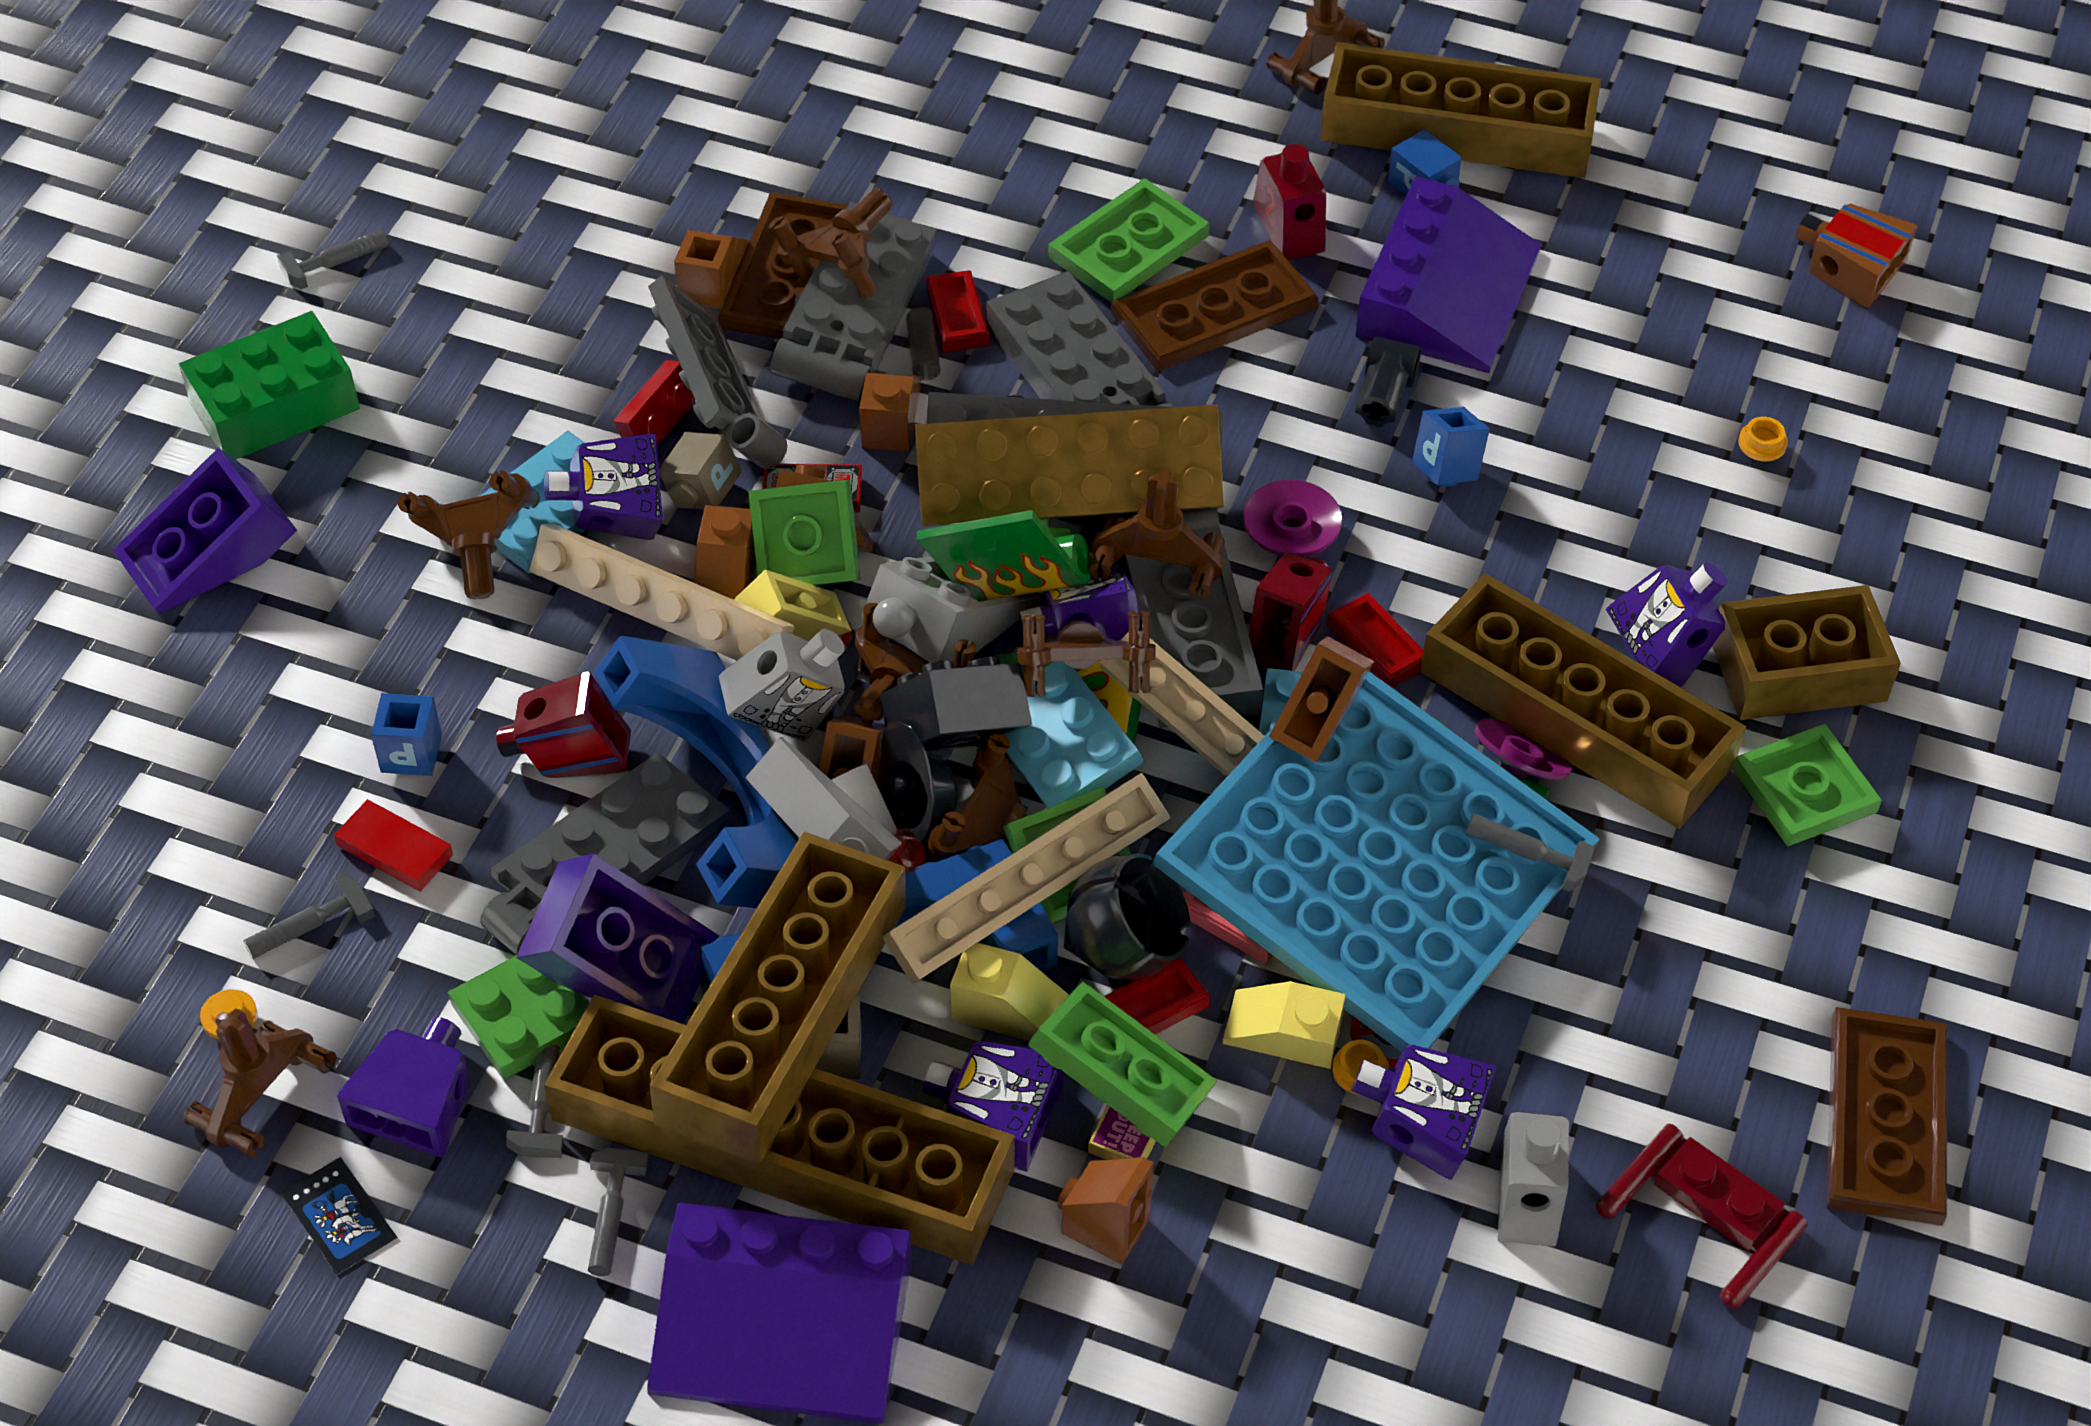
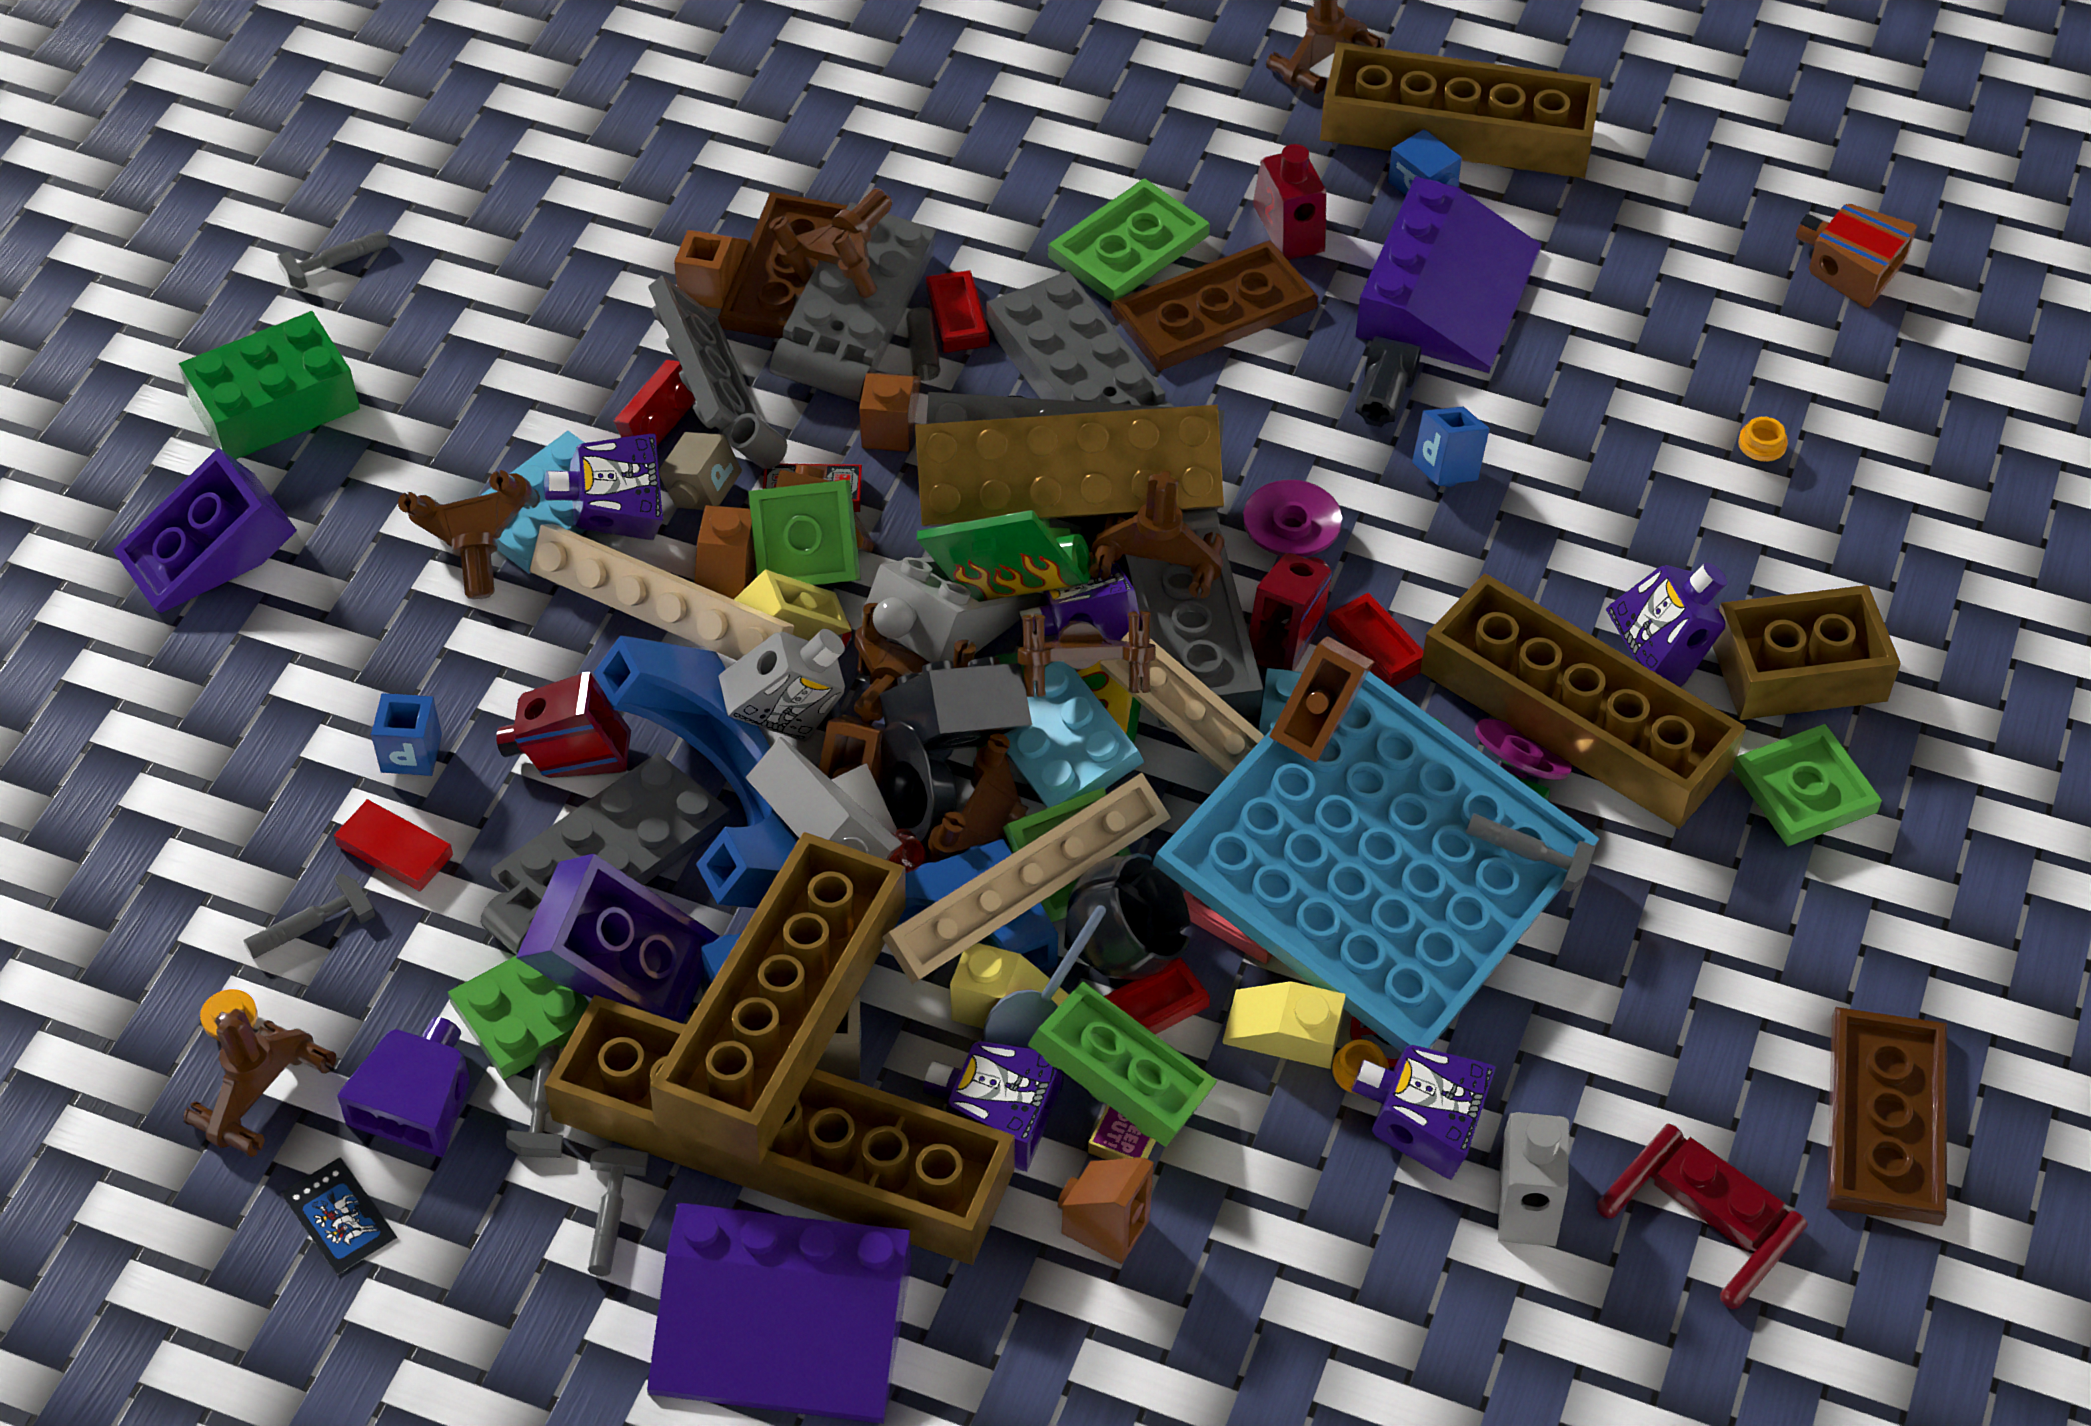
(1024, 1011): none -> sand blue piece

